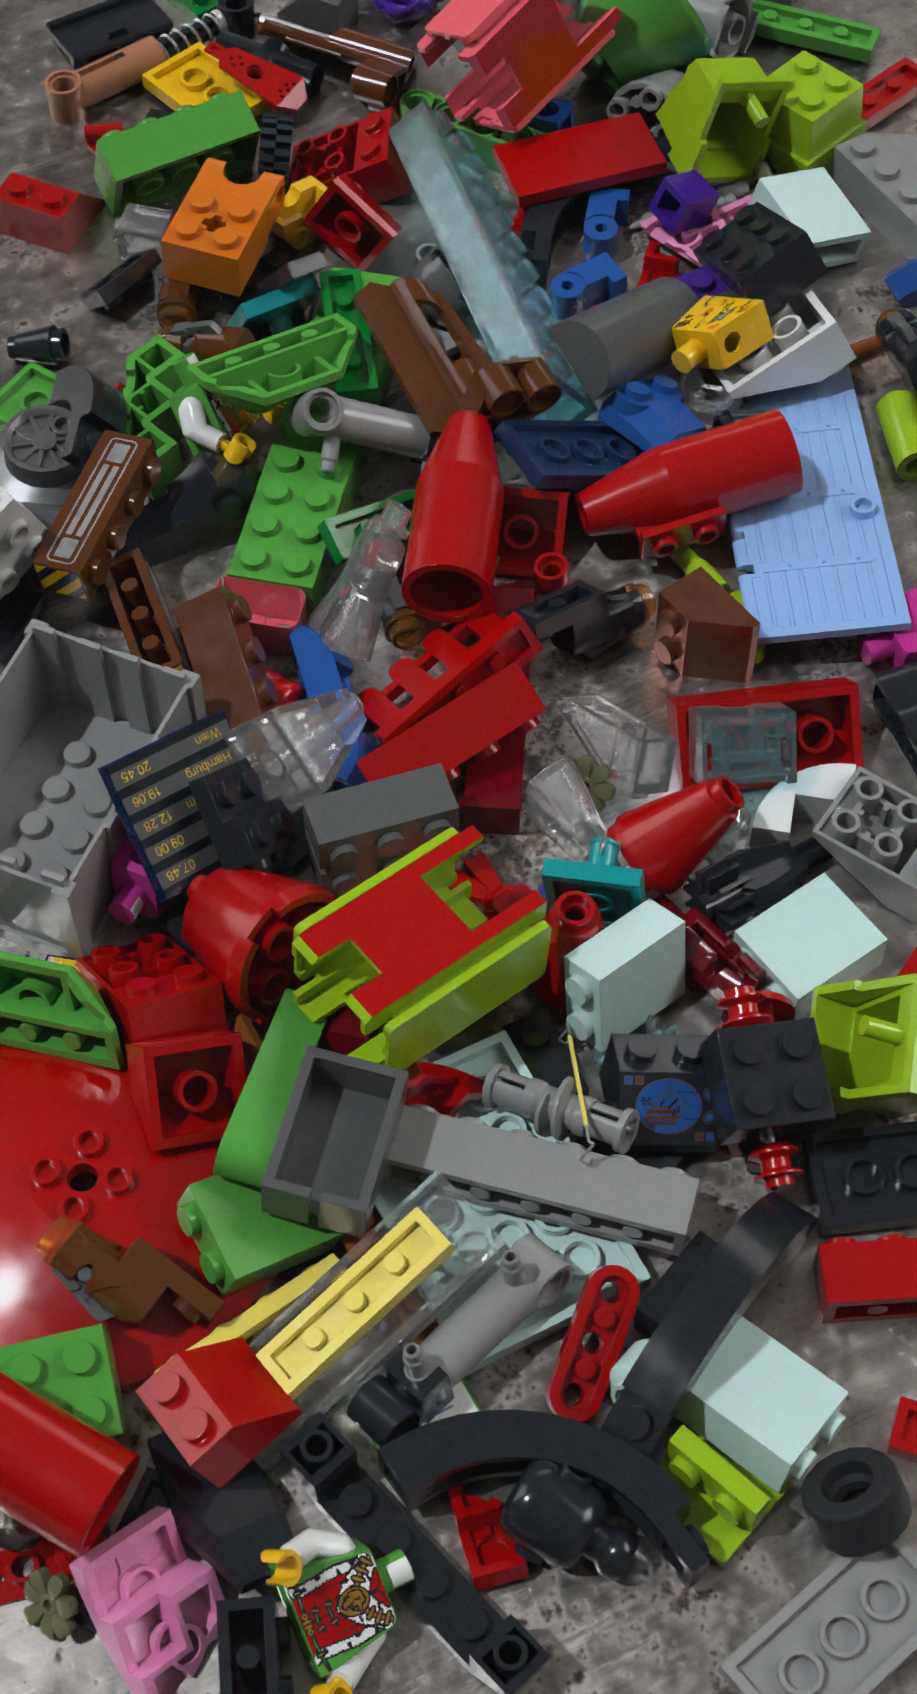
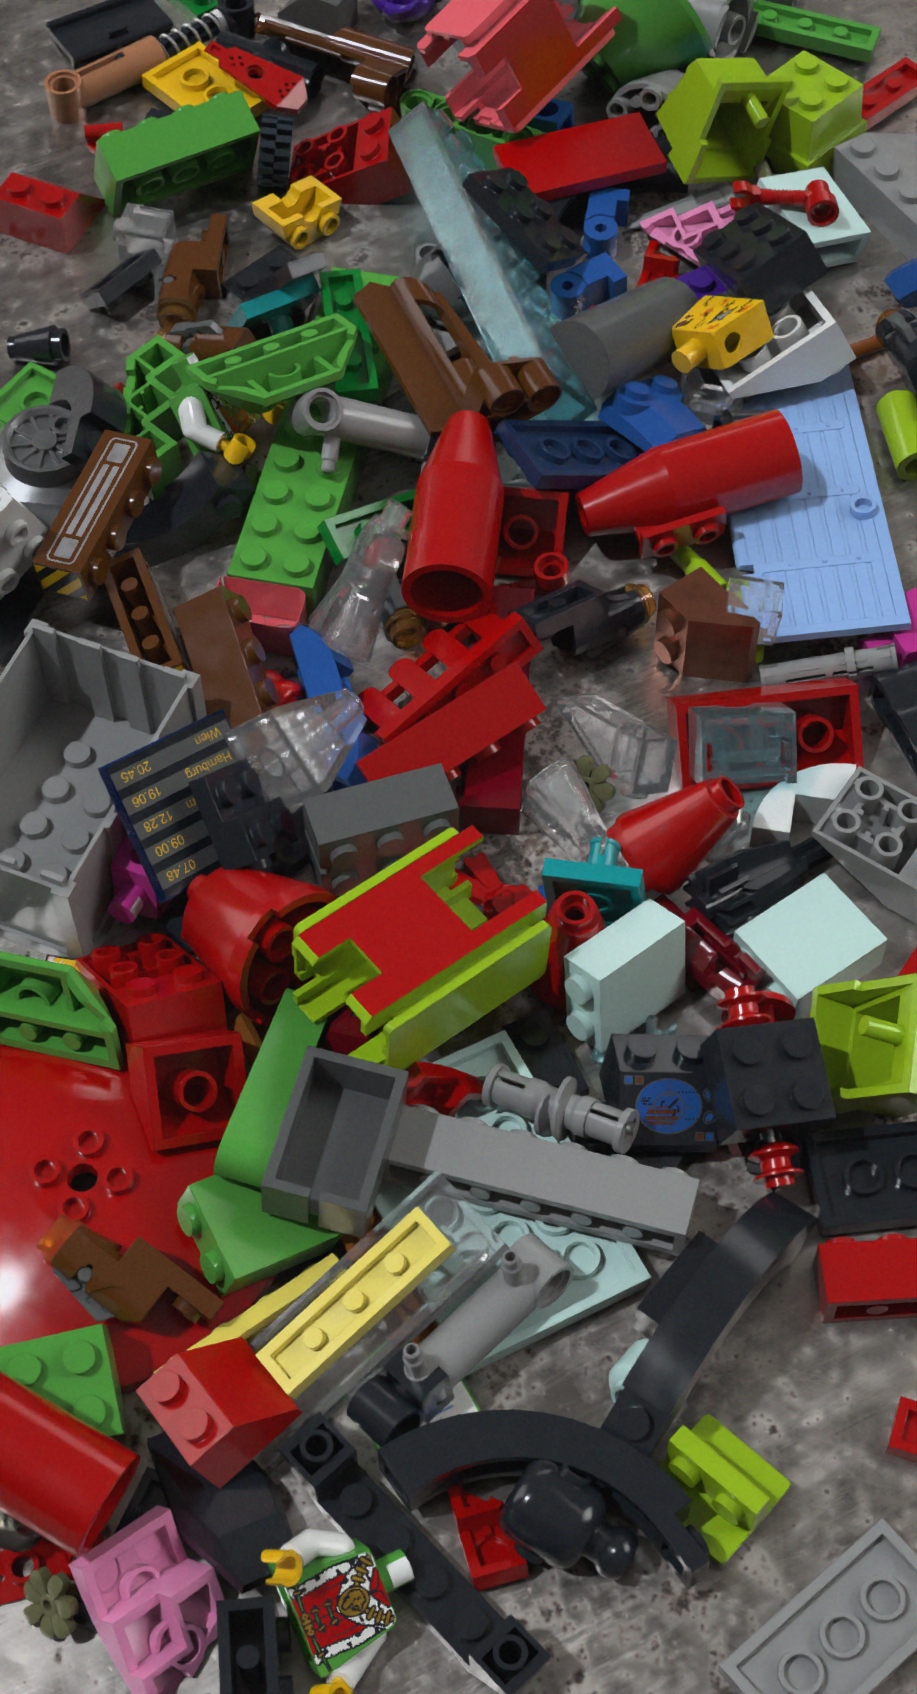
(221, 229): orange brick -> none
(352, 222): red slope -> none
(525, 219): none -> black plate
(579, 1090): light yellow piece -> none
(610, 1325): red plate -> none
(683, 201): dark purple brick -> none
(757, 599): none -> clear panel
(764, 1406): light aqua brick -> none
(816, 200): none -> red brick
(846, 664): none -> light grey pin
(856, 1501): black tyre -> none

